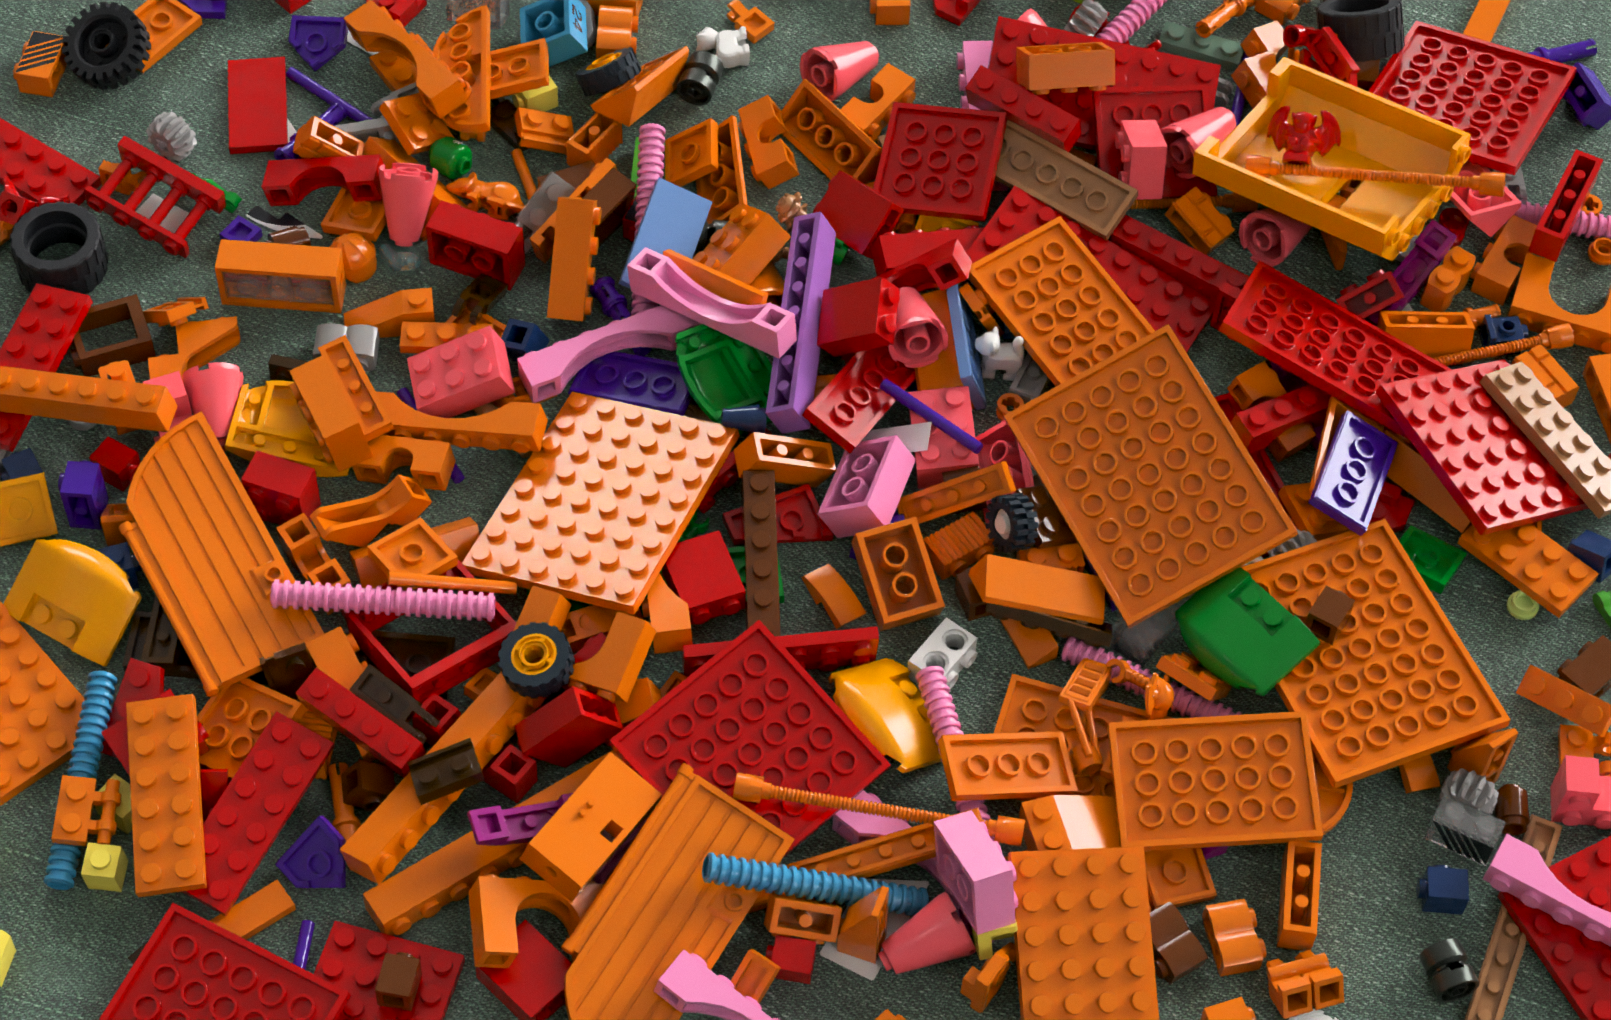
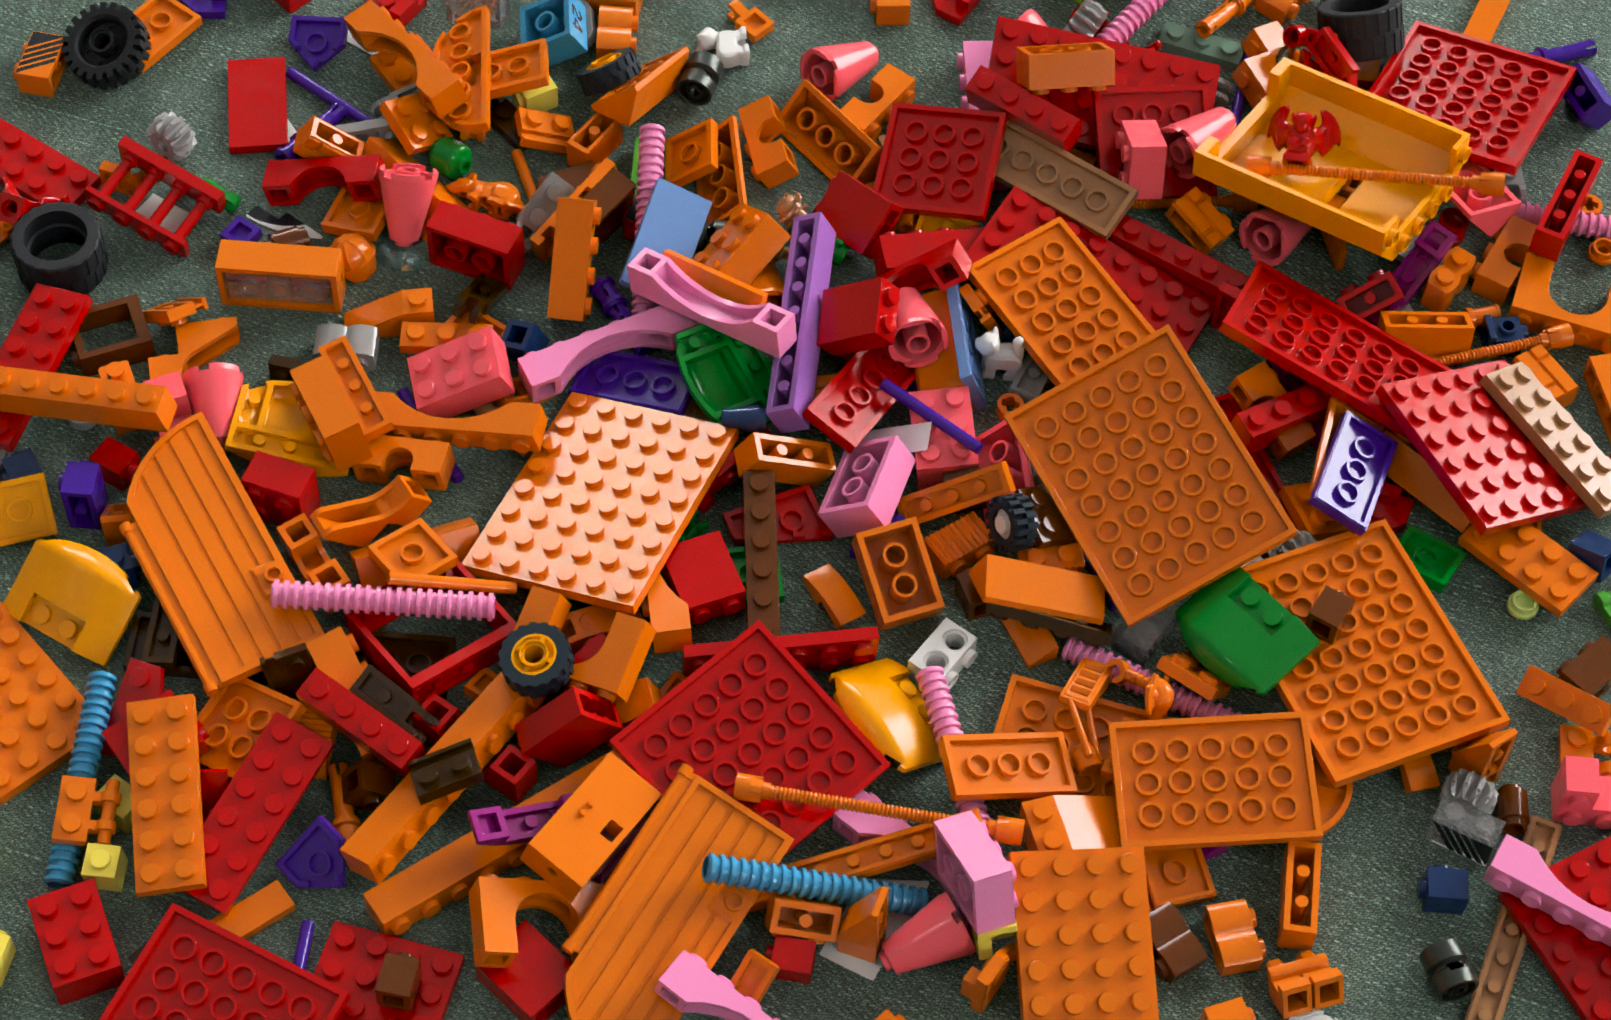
(76, 941): none -> red brick

